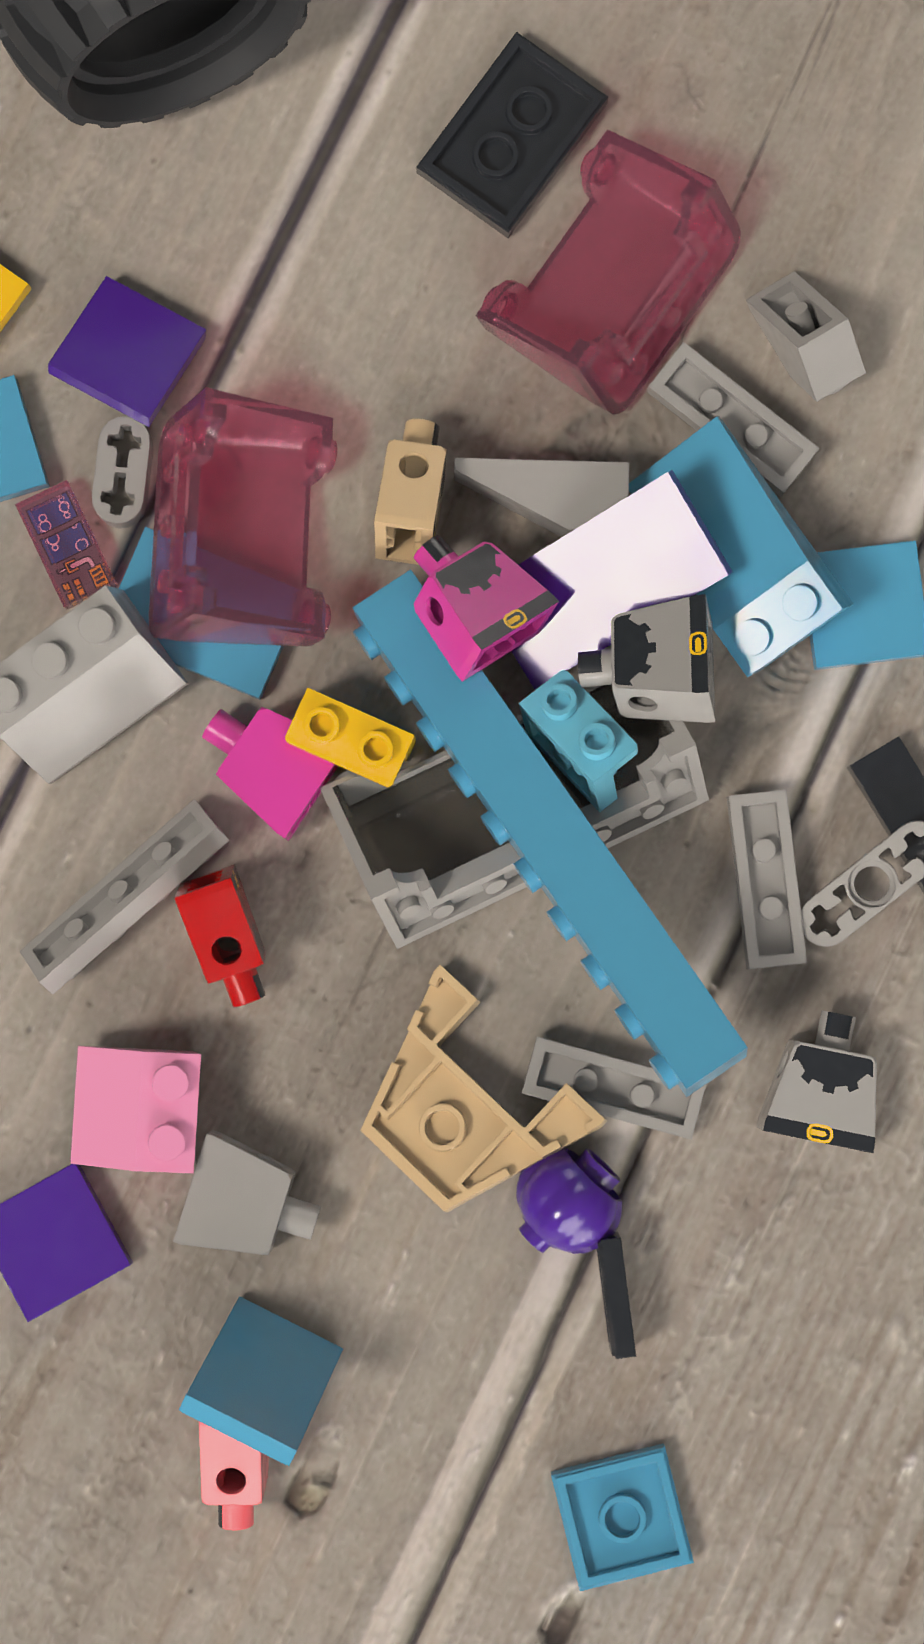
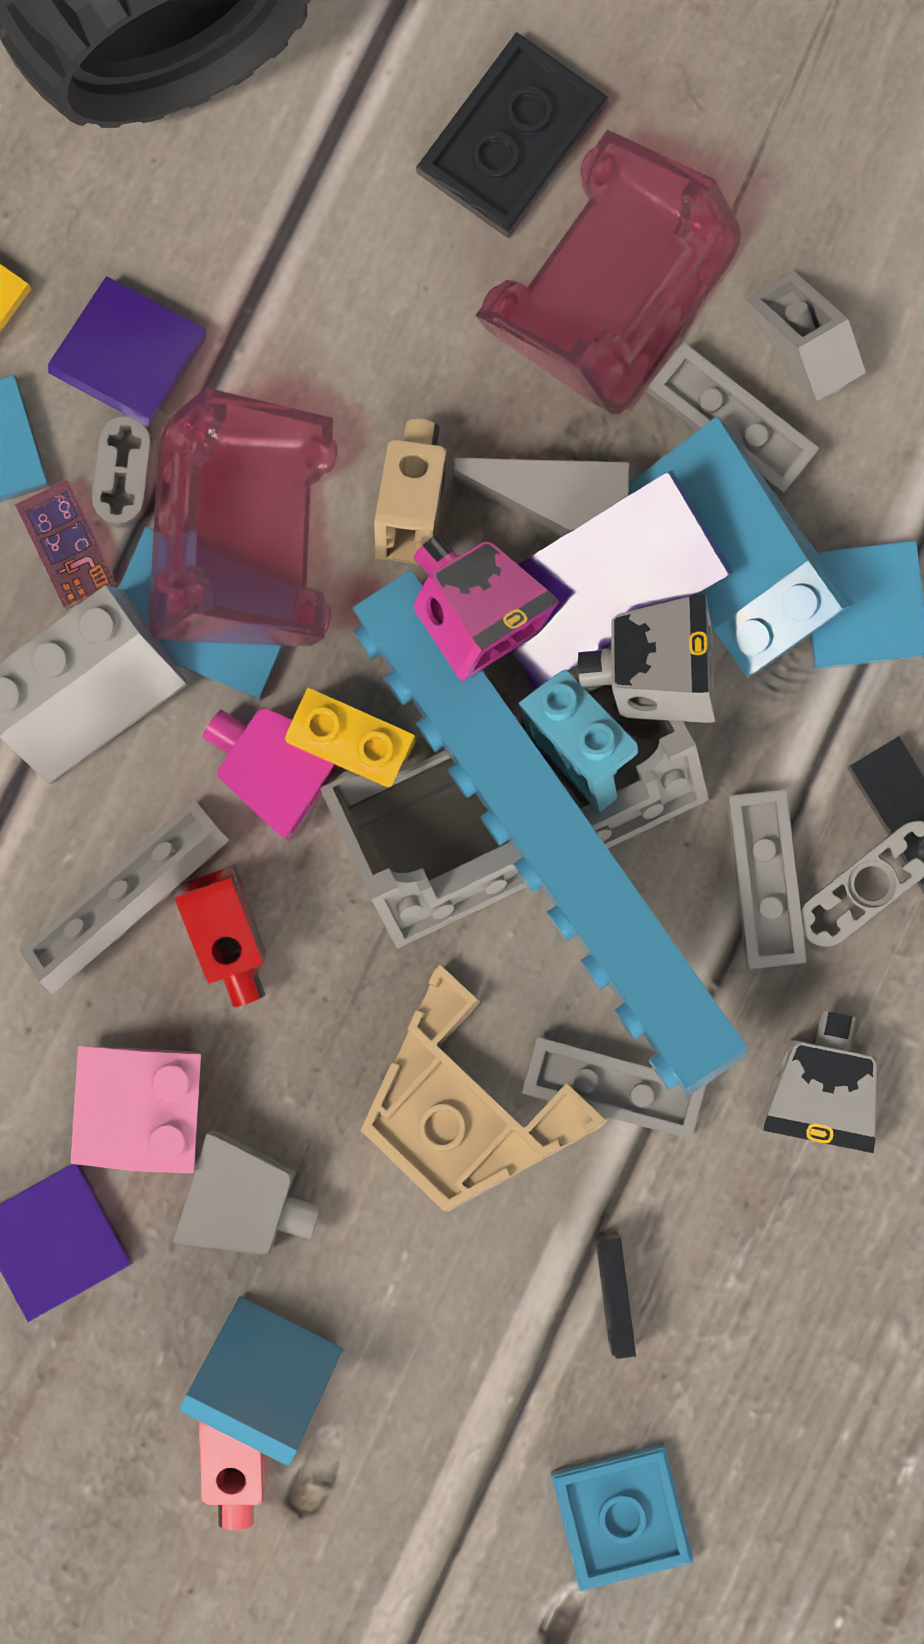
(568, 1202): dark purple plant -> none

